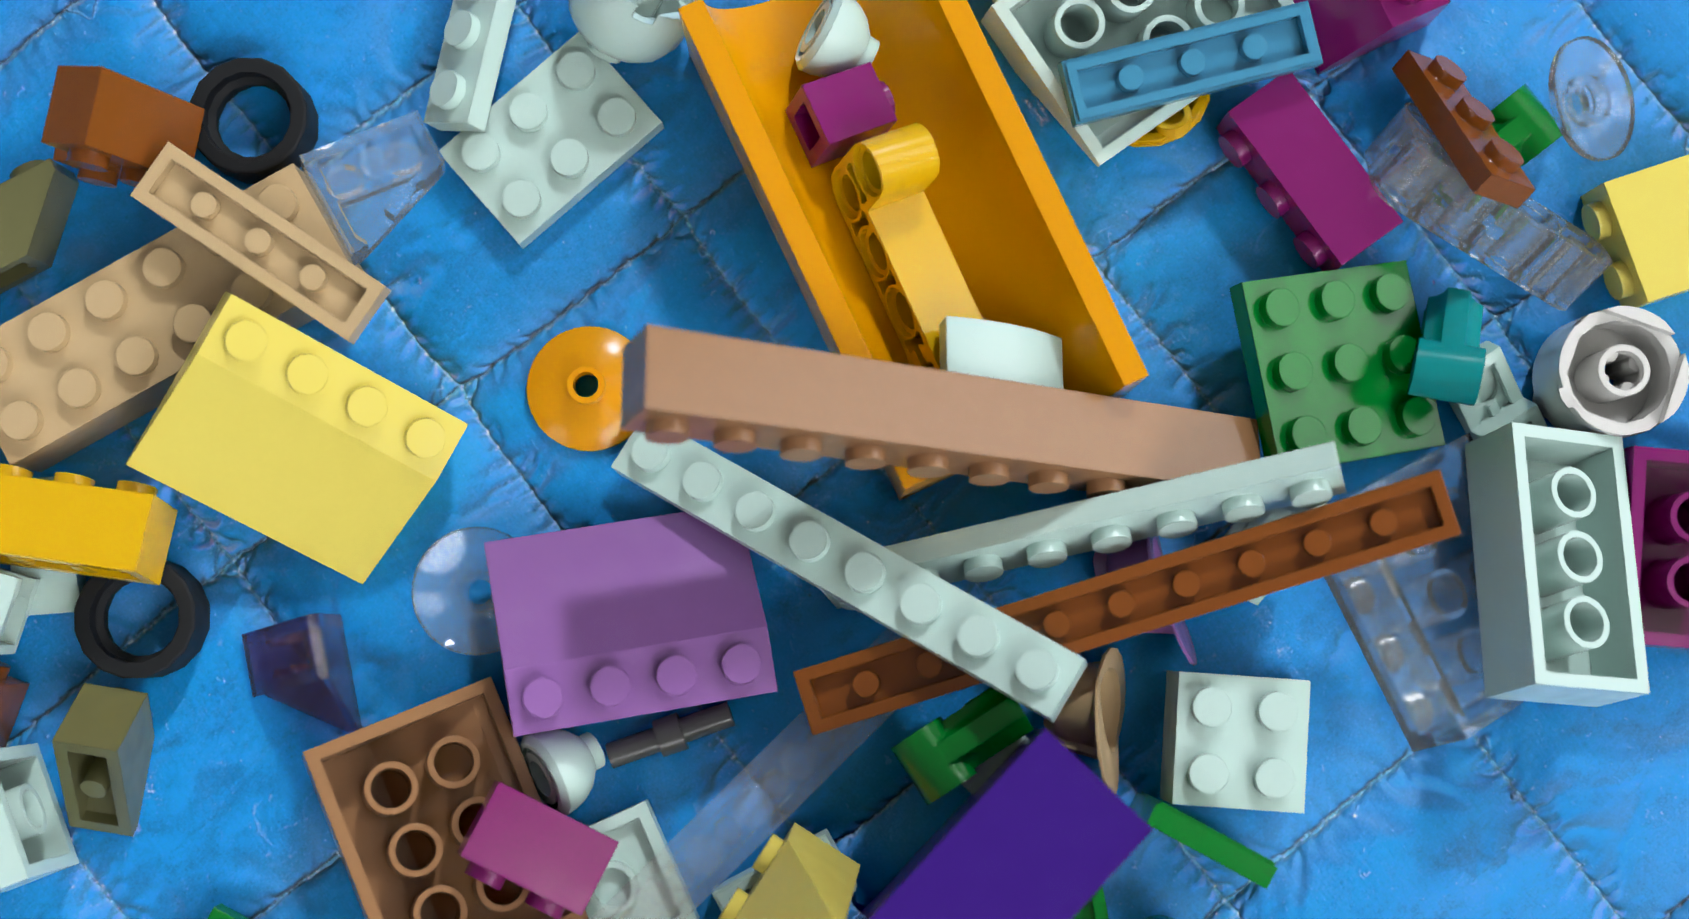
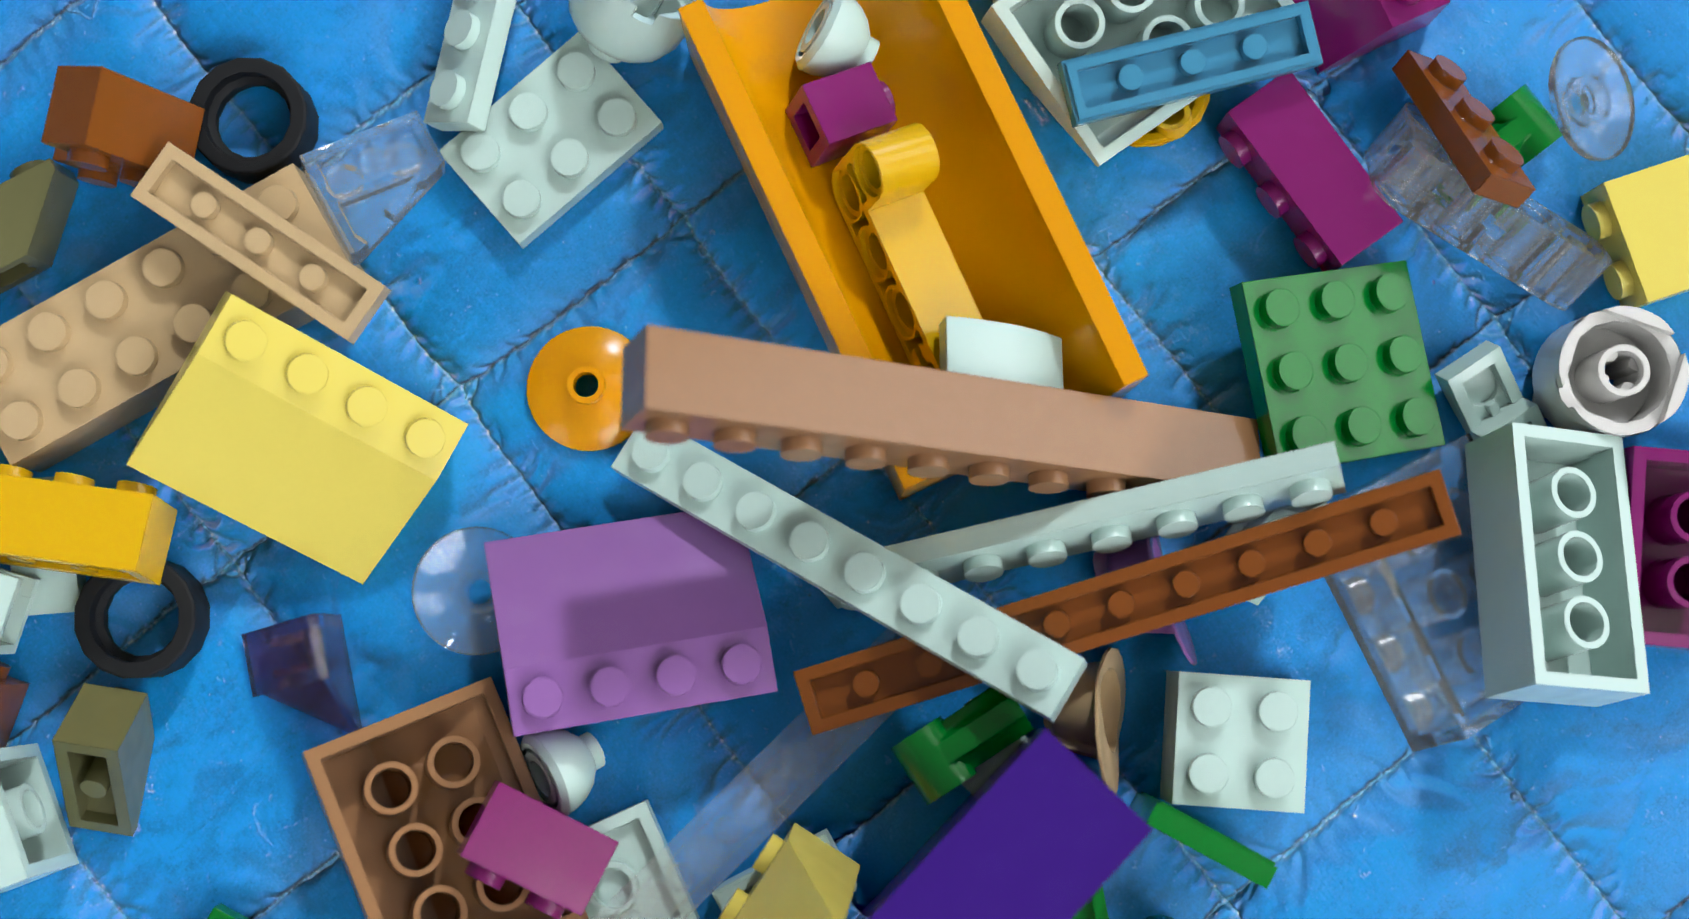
(670, 734): dark grey bar -> none
(1448, 354): teal piece -> none

